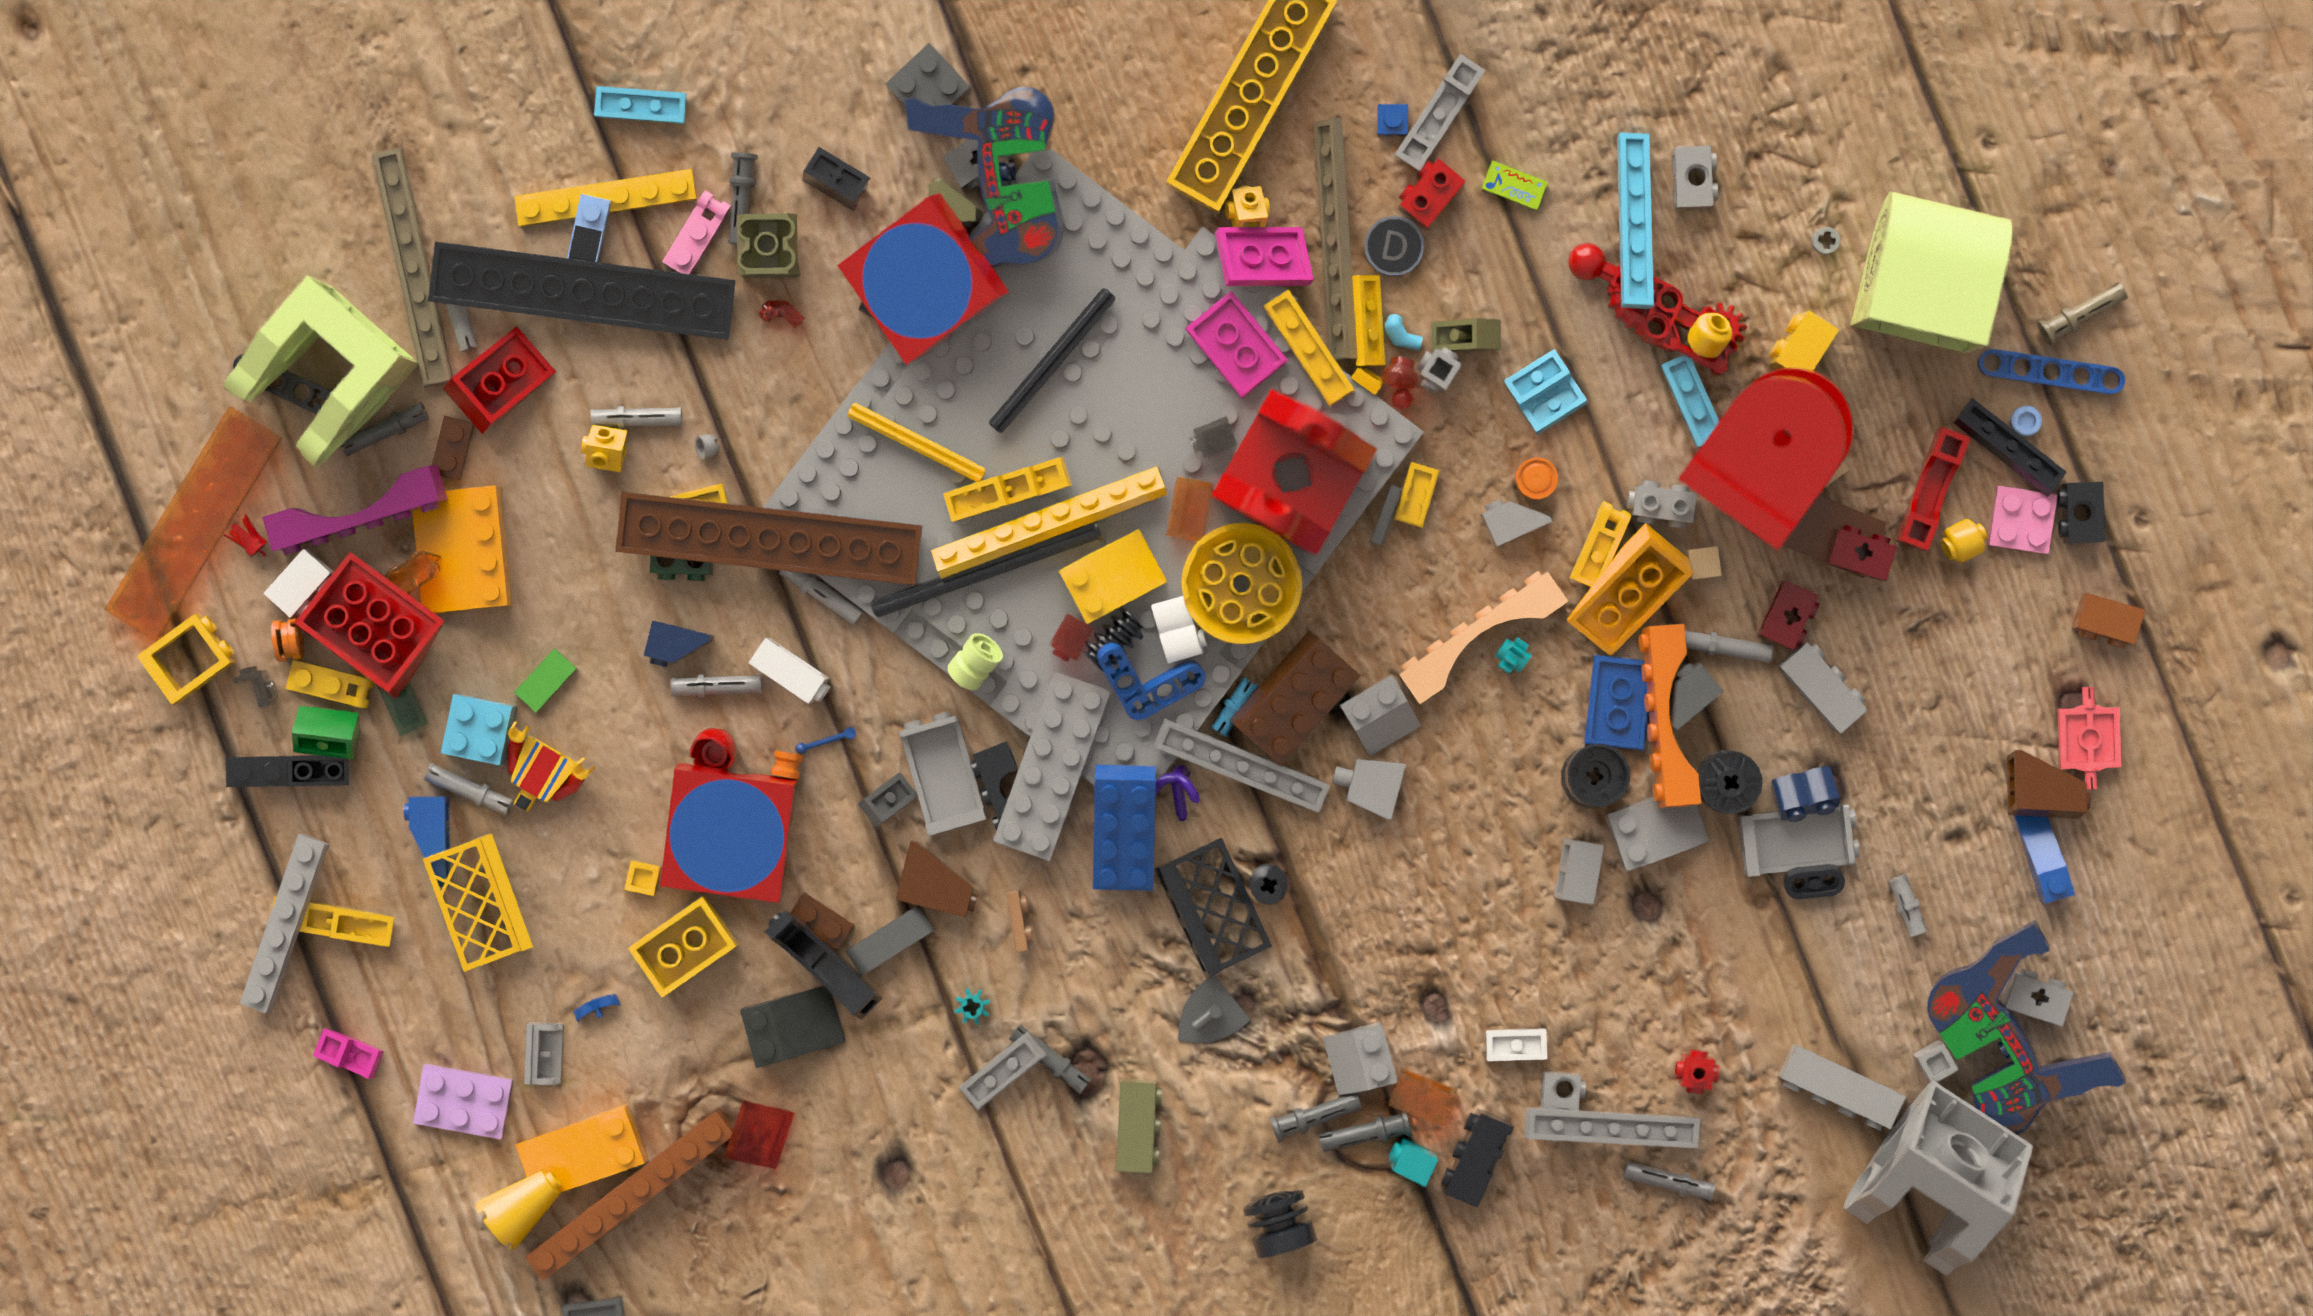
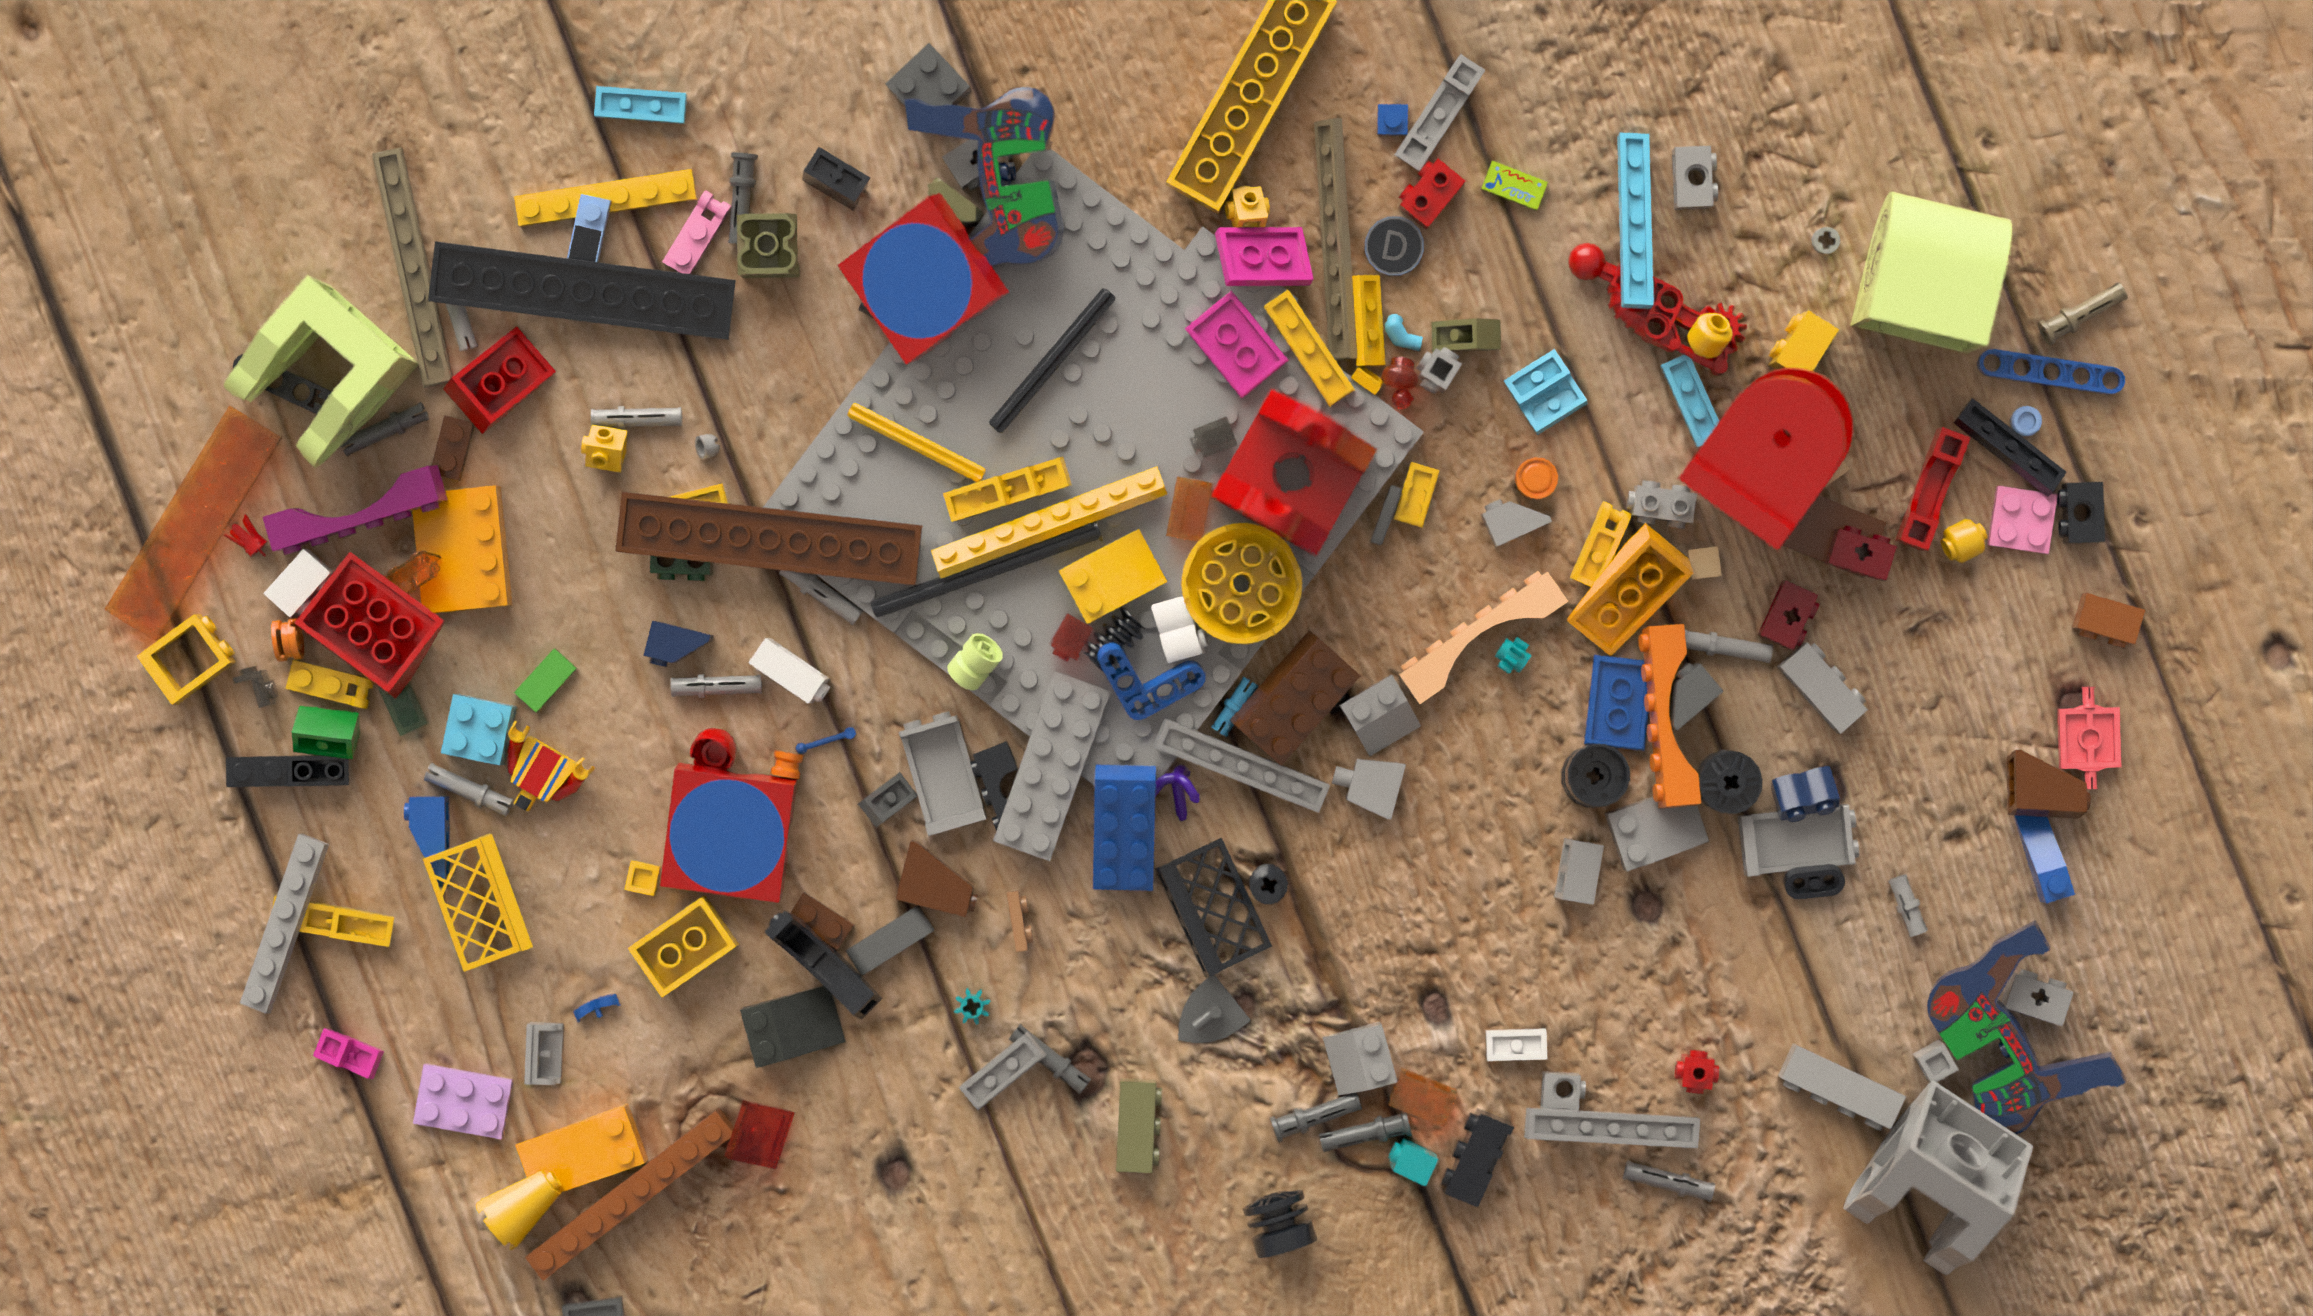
(780, 308): clear red arm -> none

